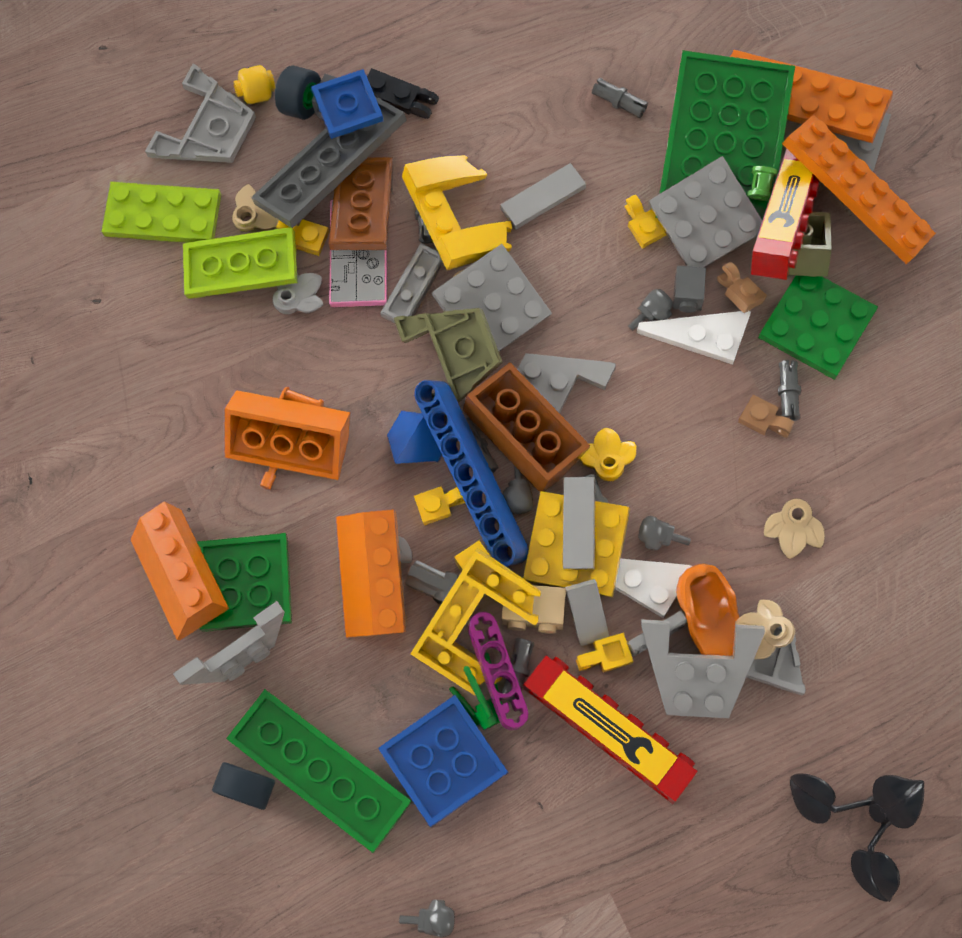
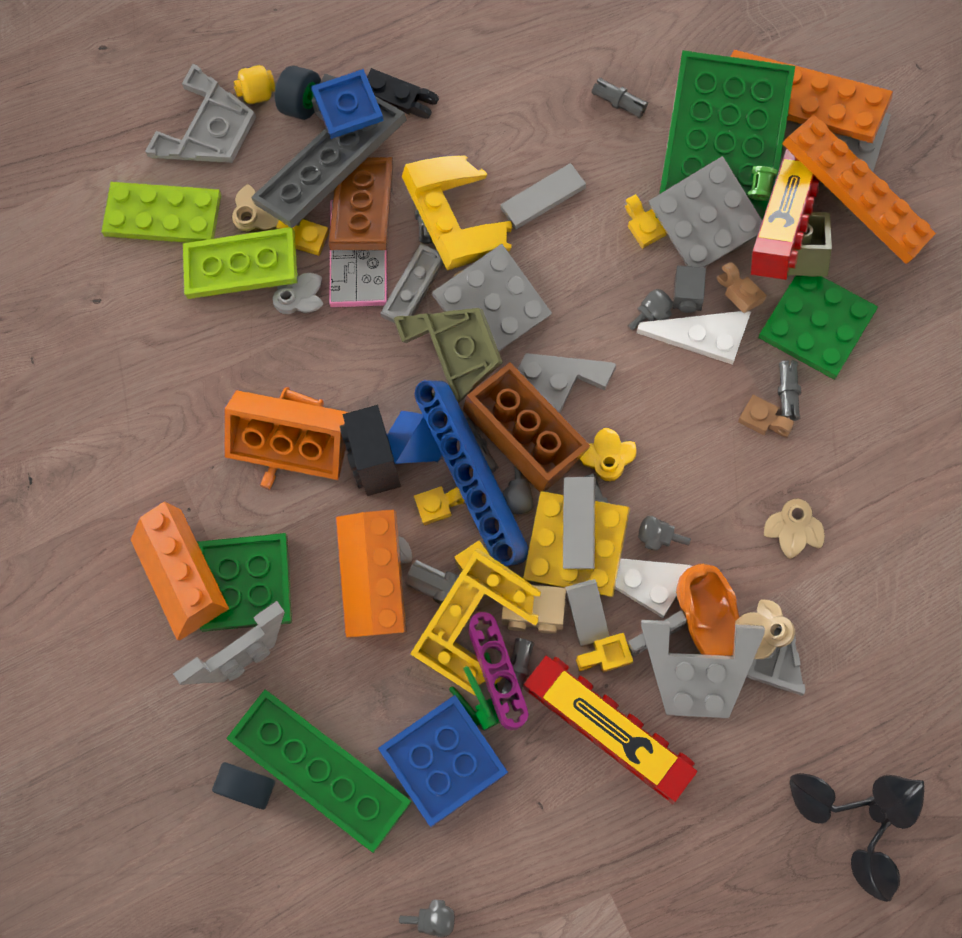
(369, 450): none -> black brick

